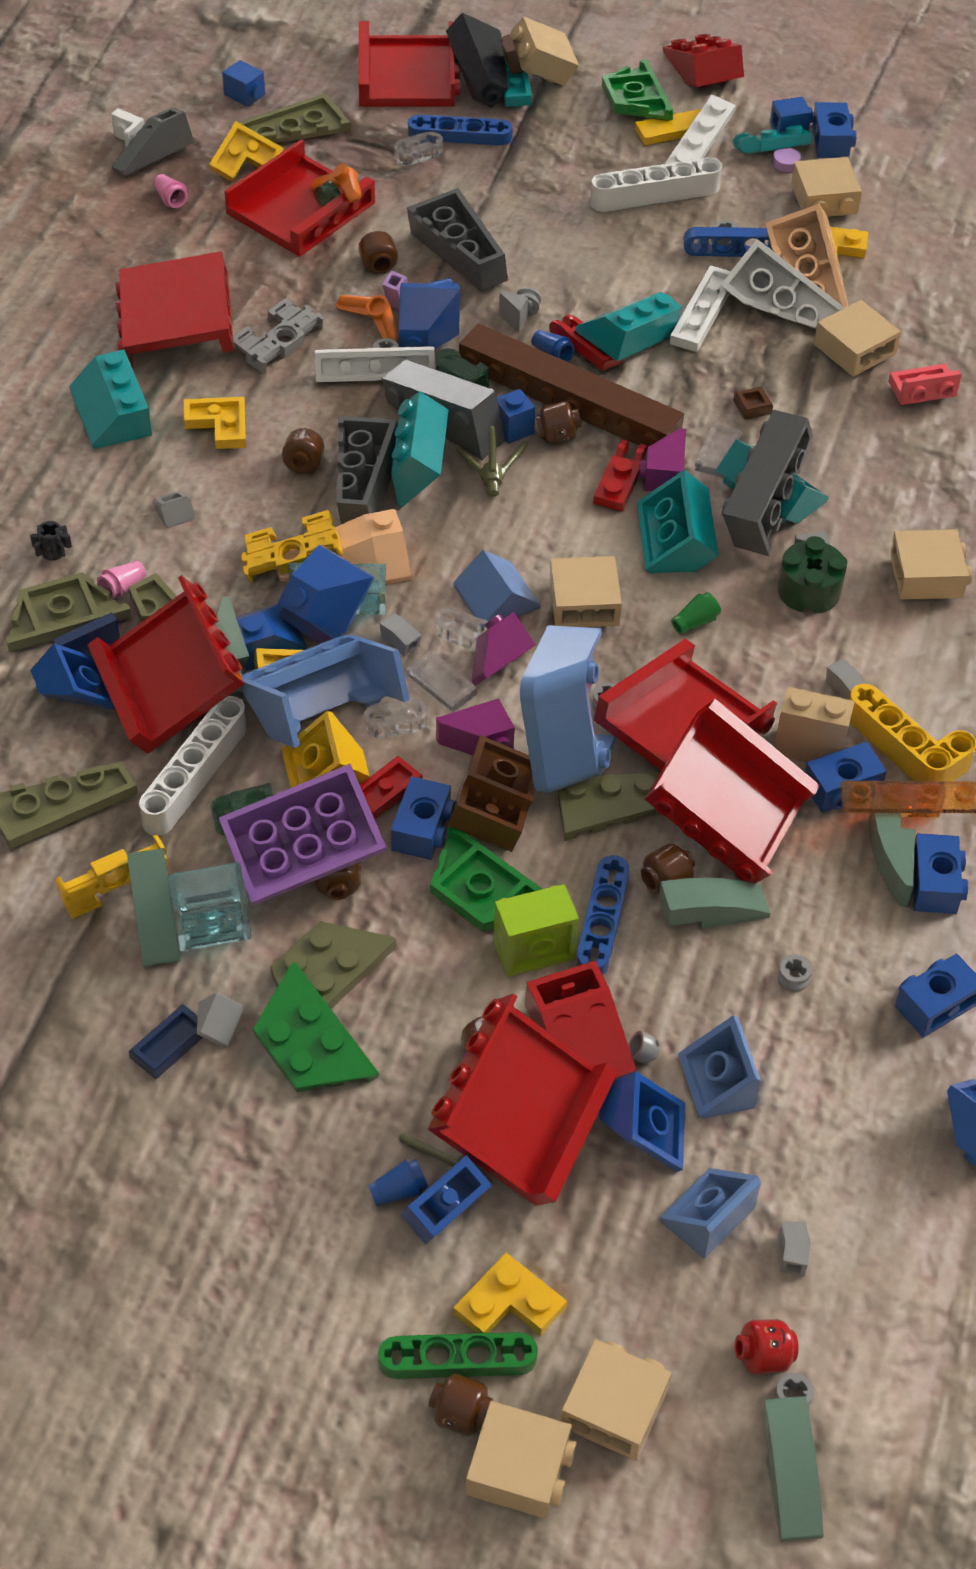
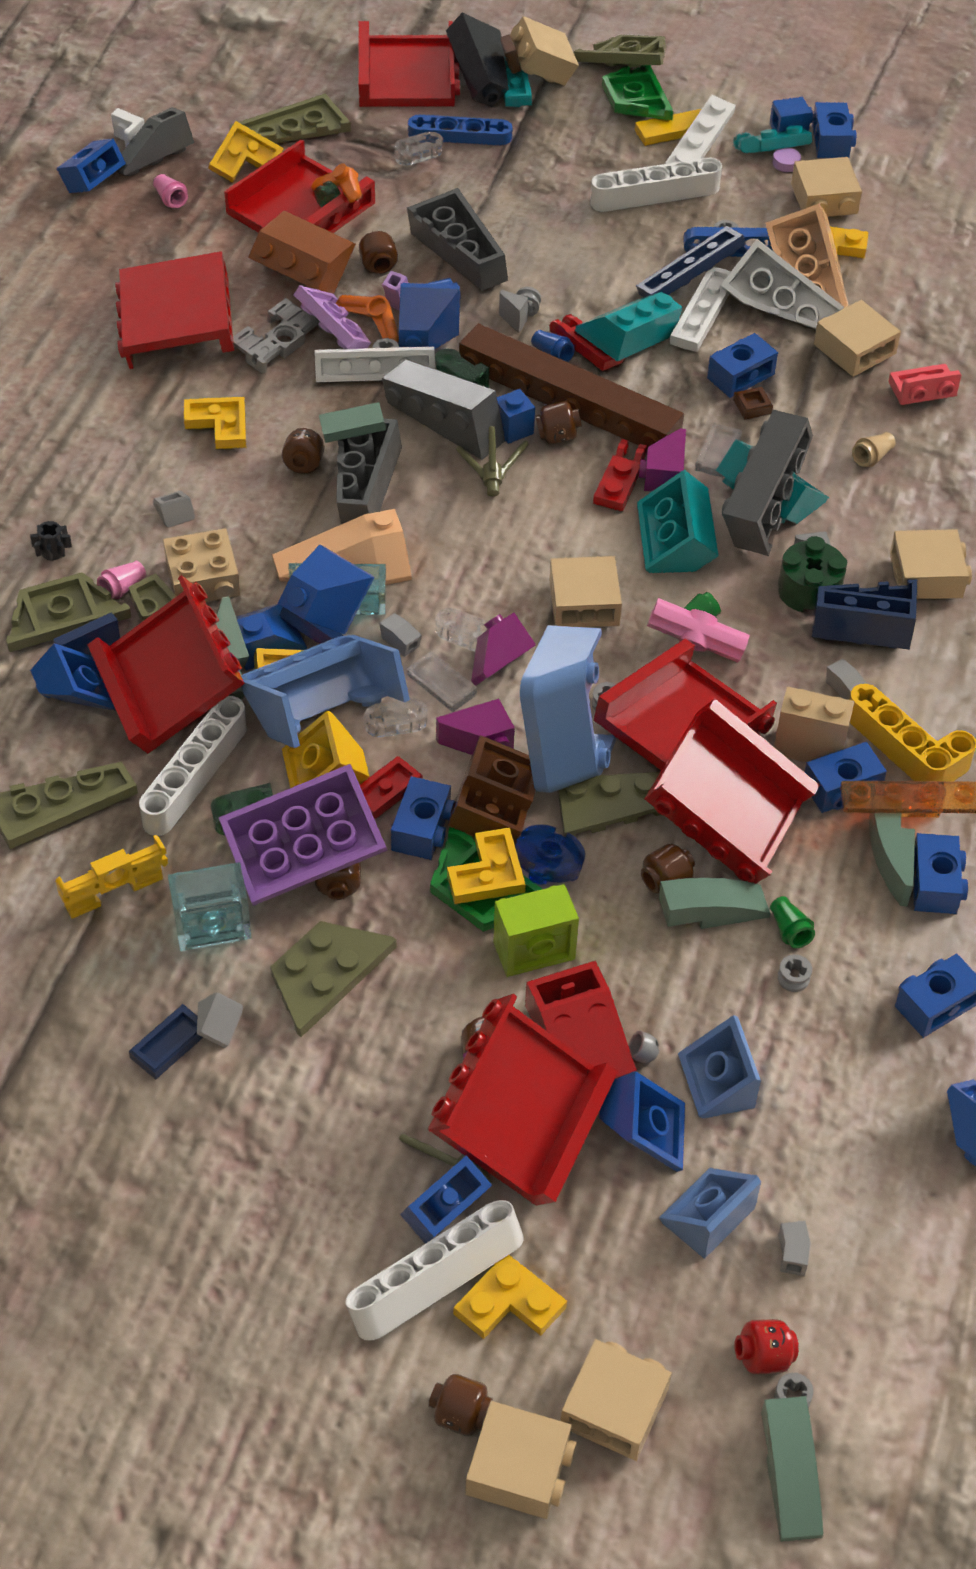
(91, 165): none -> blue brick
(111, 401): teal slope -> none
(153, 907): sand green slope -> none
(204, 560): none -> tan brick
(243, 83): blue brick -> none
(267, 556): yellow piece -> none
(302, 252): none -> dark orange slope
(309, 1038): green wing -> none
(332, 317): none -> lavender wing
(352, 422): none -> sand green tile
(399, 1183): blue cone -> none
(418, 446): teal slope -> none
(434, 1270): none -> white beam
(457, 1347): green beam -> none
(494, 588): medium blue slope -> none
(494, 875): none -> yellow plate
(549, 855): none -> clear blue plate
(603, 915): blue beam -> none
(626, 49): none -> olive wing
(692, 263): none -> dark blue plate
(698, 628): none -> bright pink piece
(706, 59): red slope -> none
(742, 364): none -> blue brick
(794, 926): none -> green cone
(867, 615): none -> dark blue wedge
(872, 449): none -> tan cone

